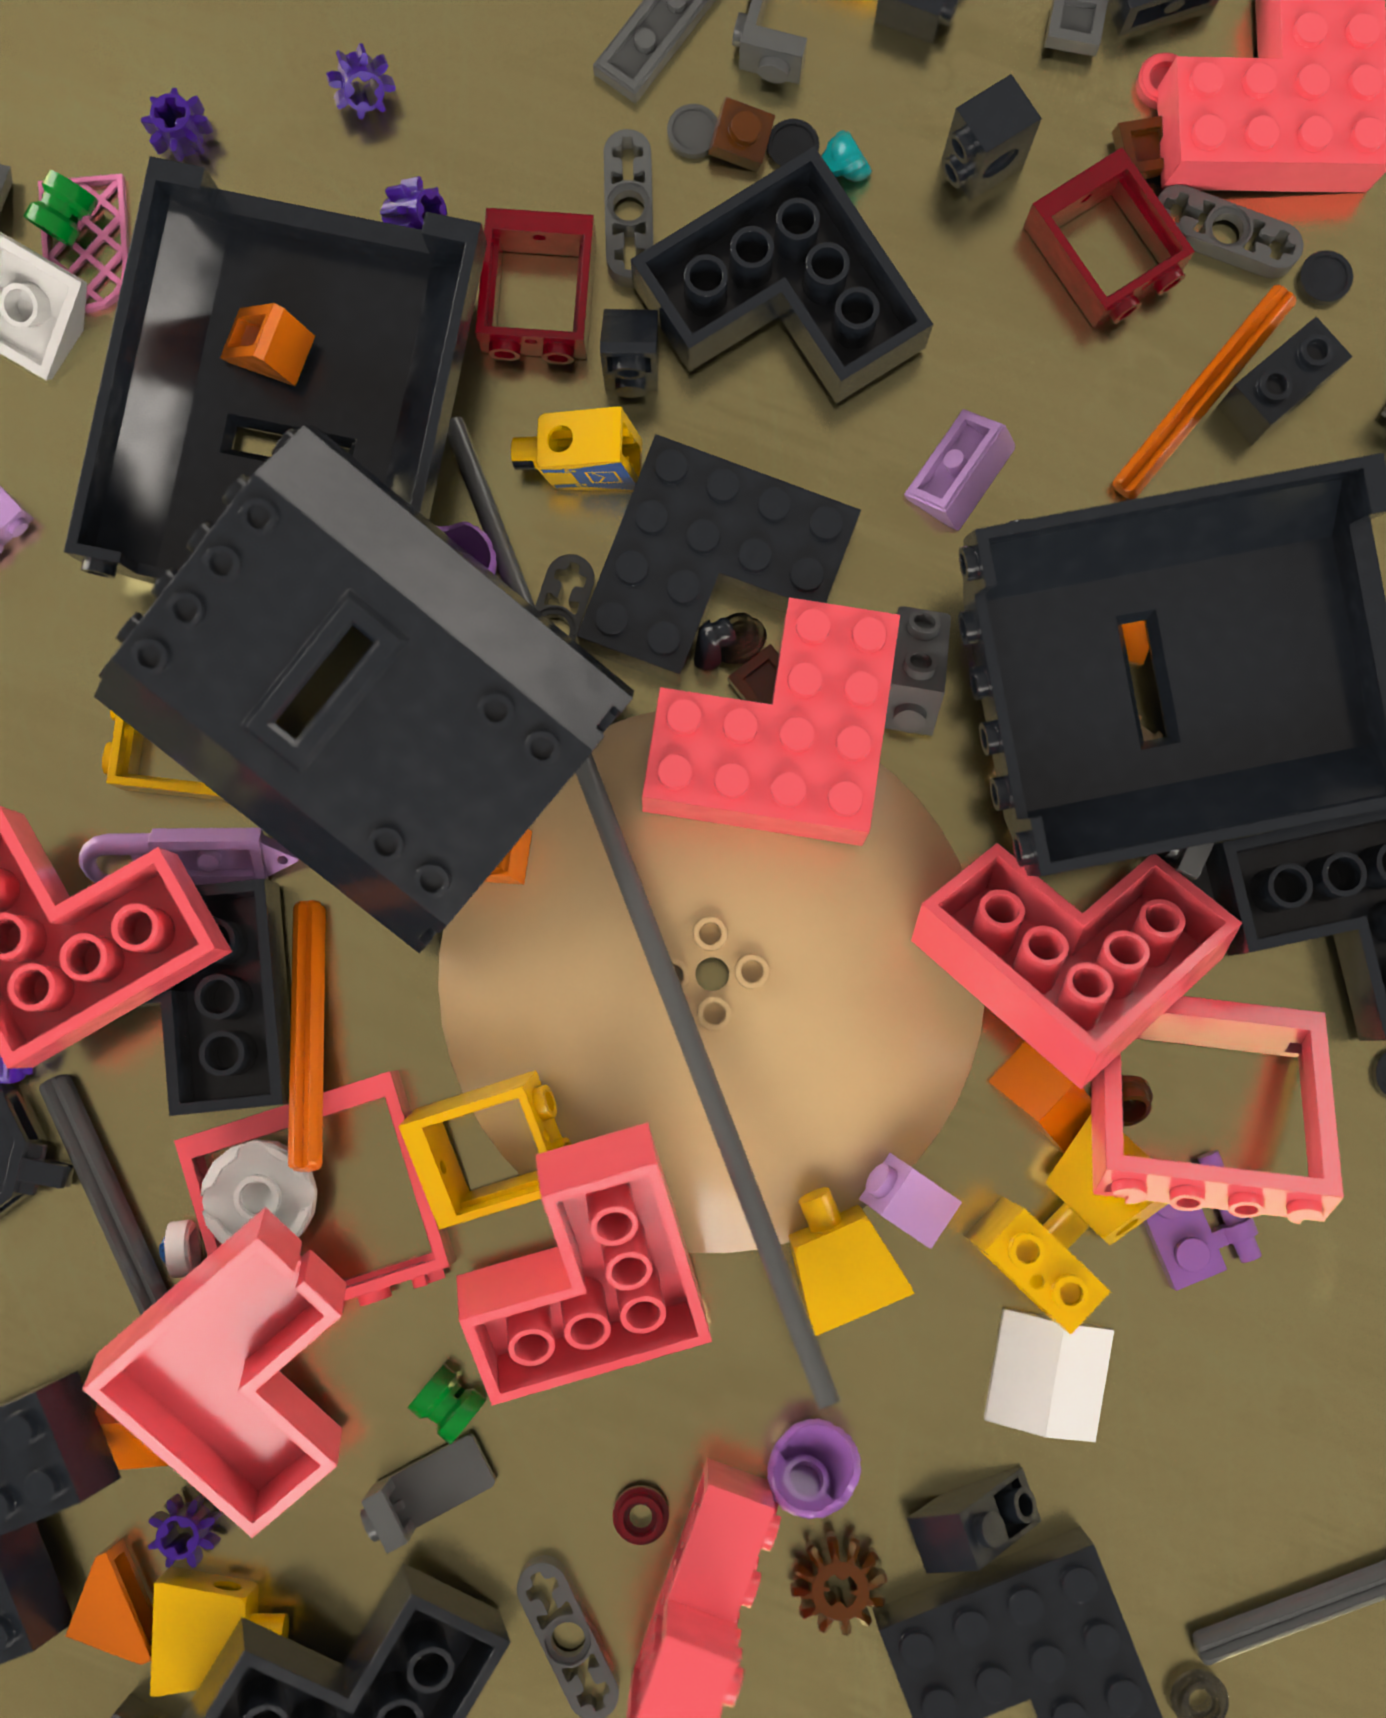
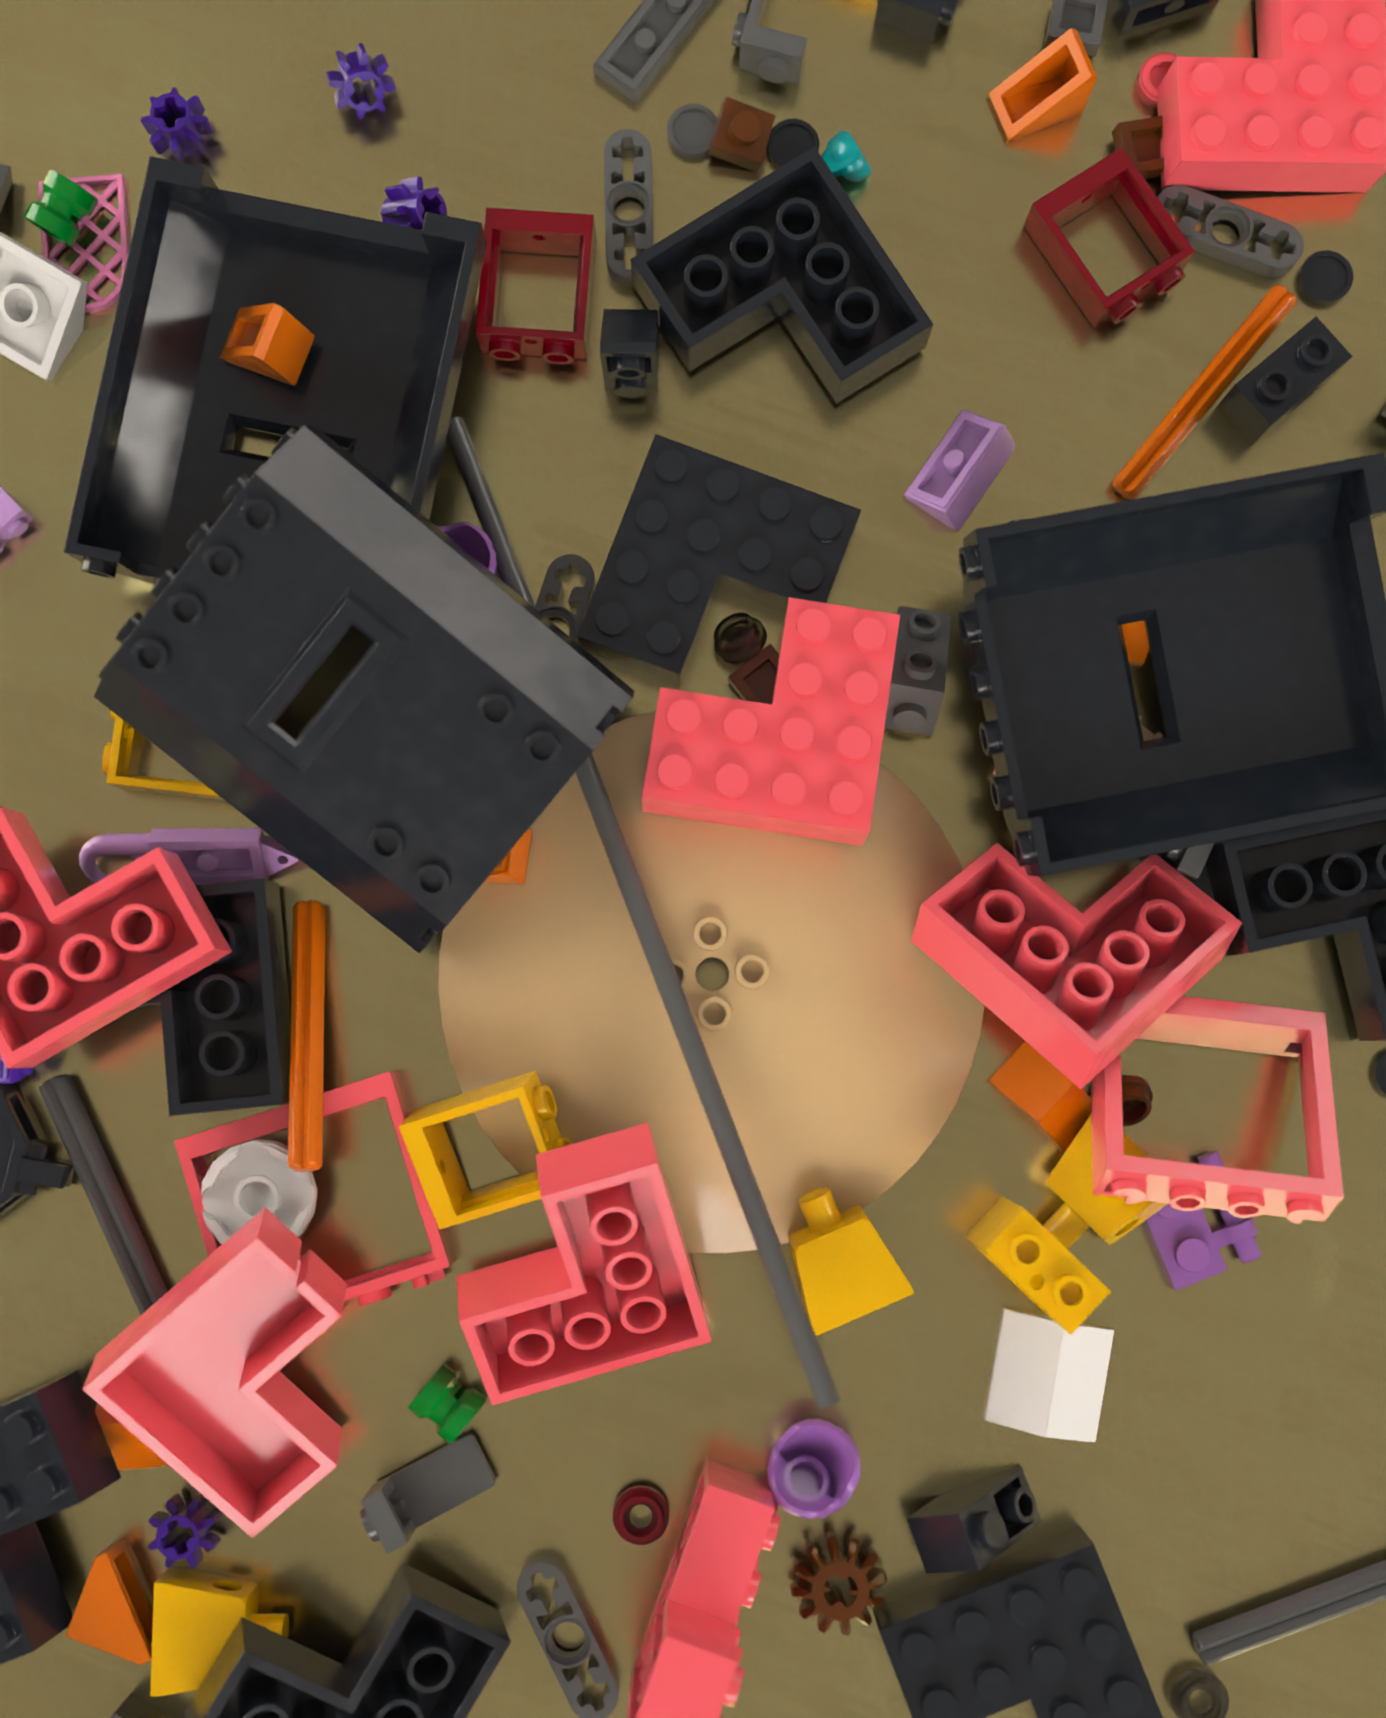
(181, 1248): white tile -> none
(583, 450): yellow torso -> none
(709, 642): black arm -> none
(909, 1200): lavender brick -> none
(990, 138): black brick -> none
(1046, 88): none -> orange slope

